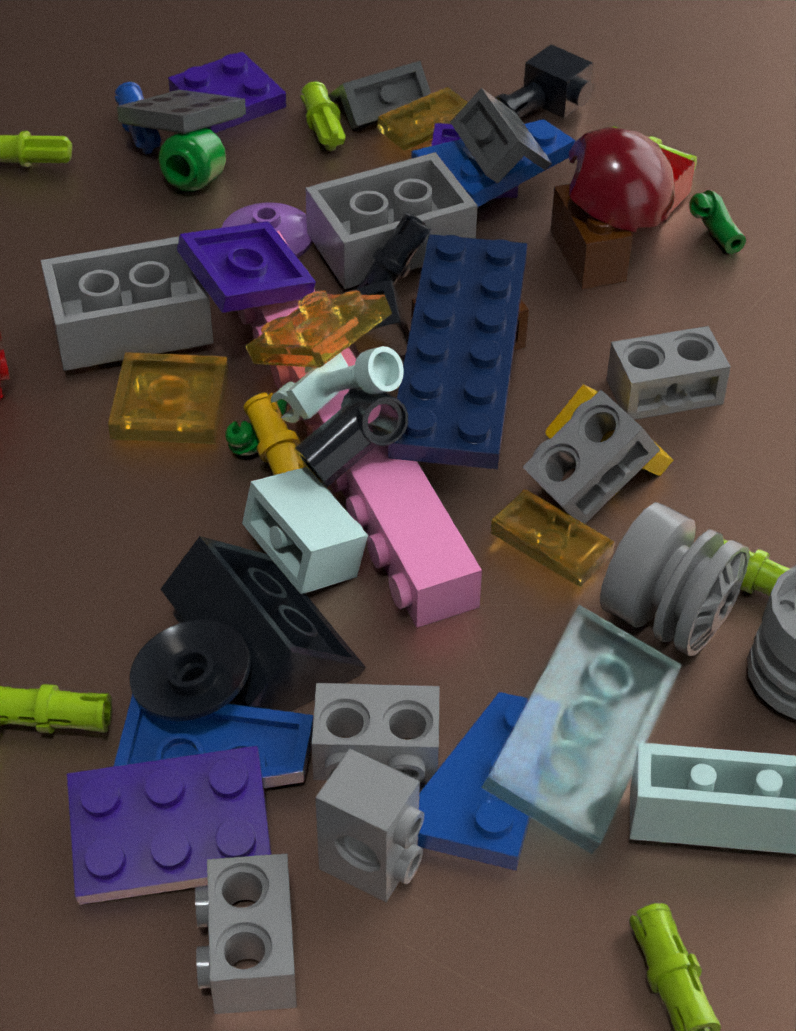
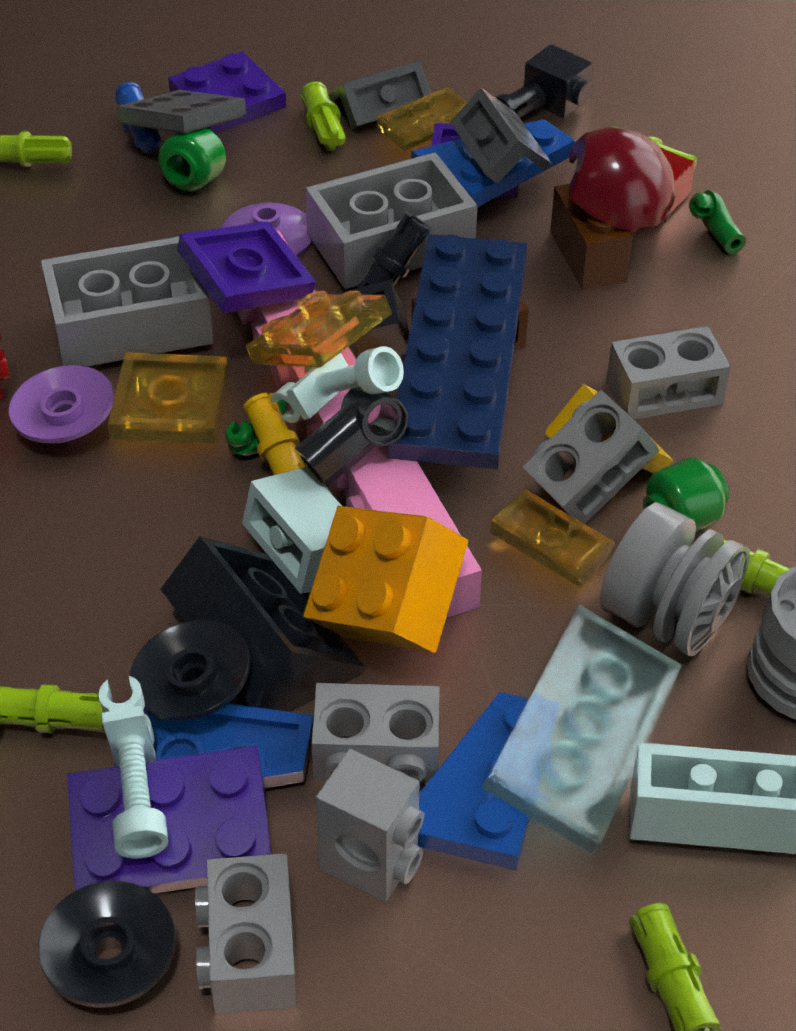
(61, 404): none -> medium lavender dish
(101, 919): none -> black dish
(139, 829): none -> light aqua bar
(386, 578): none -> light orange brick
(690, 489): none -> green head

